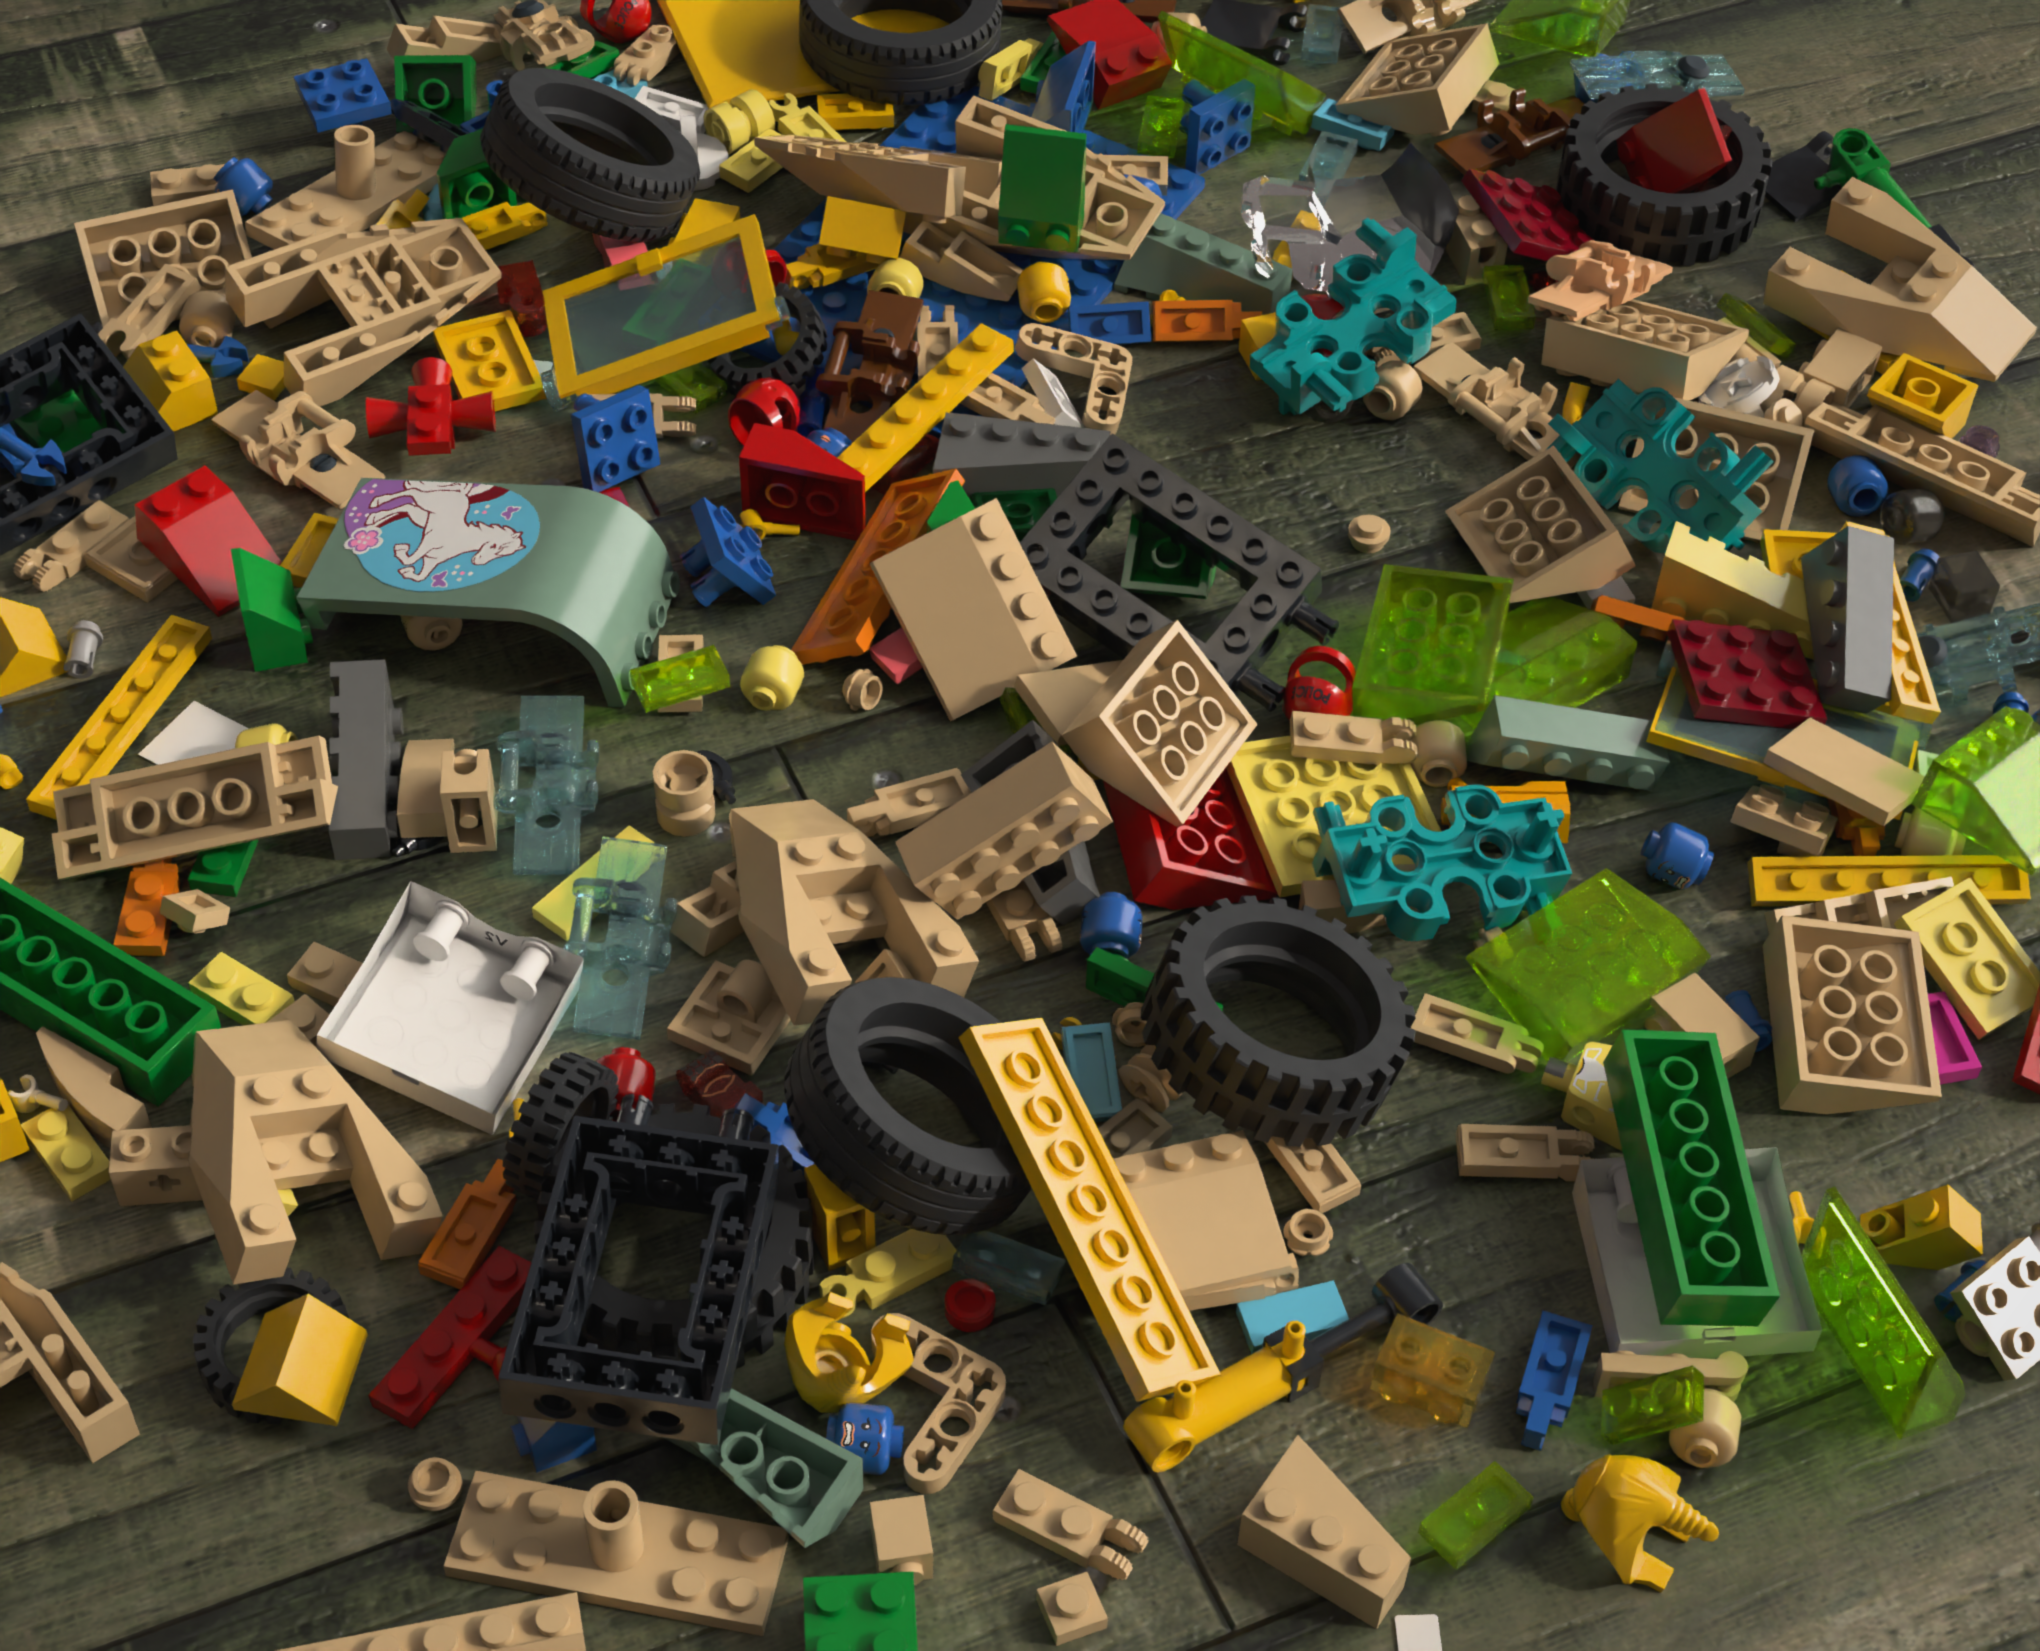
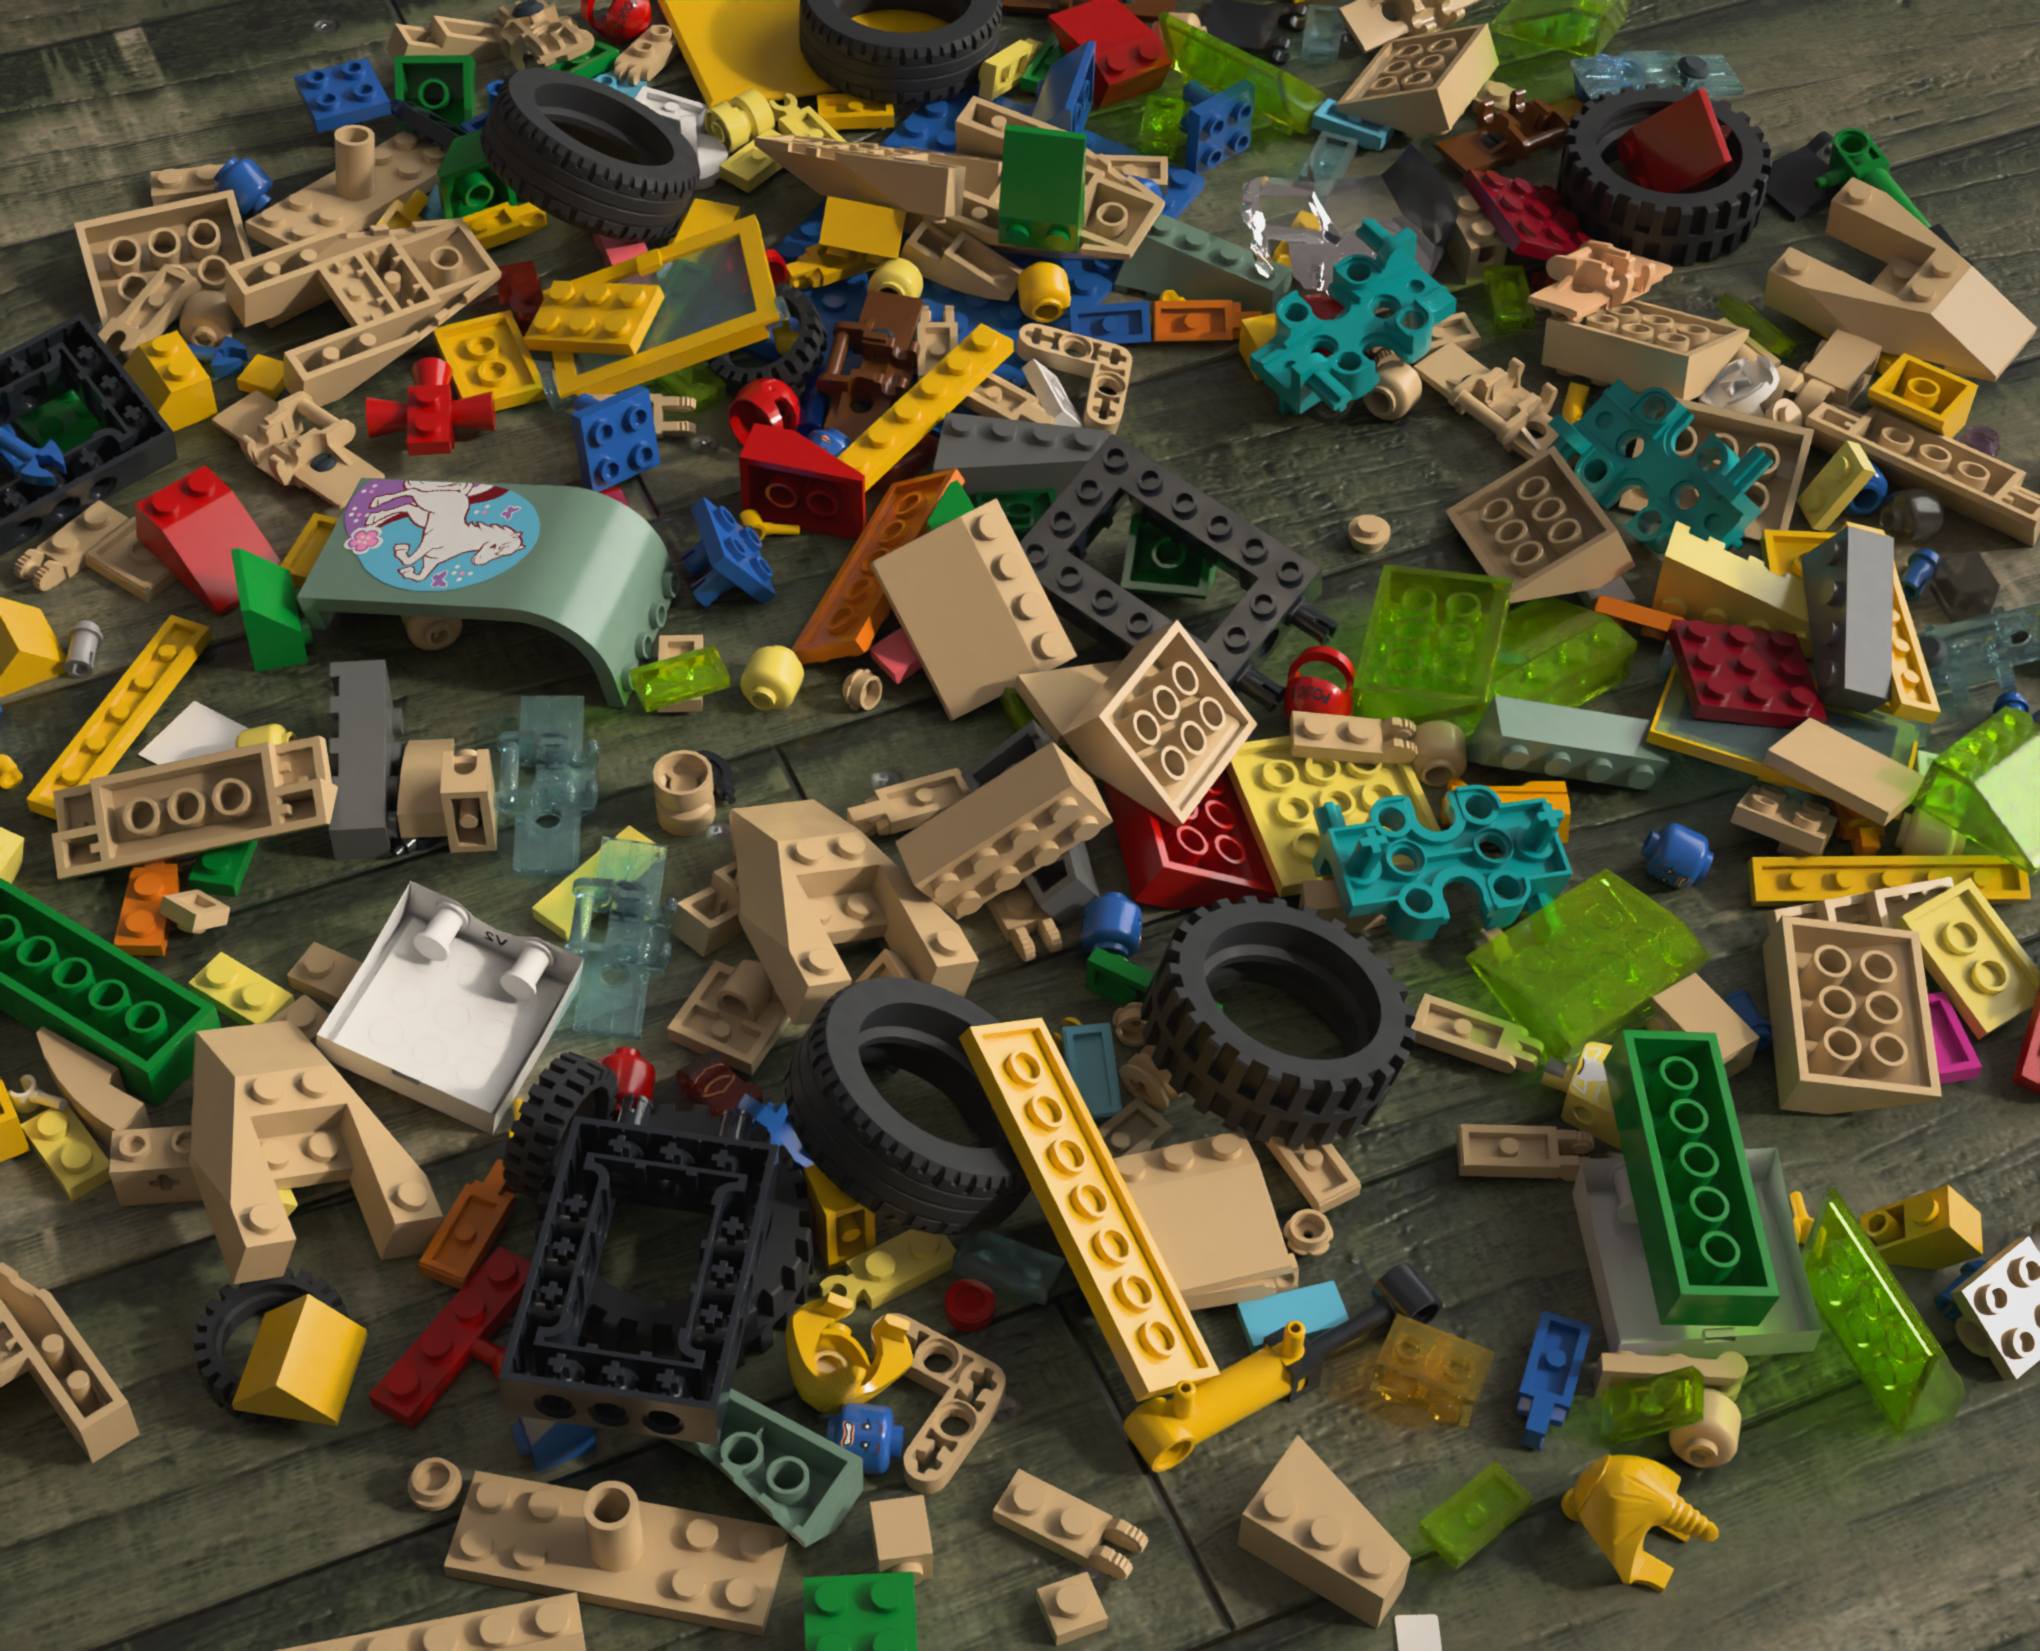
(594, 318): none -> yellow plate
(1835, 486): none -> light yellow plate

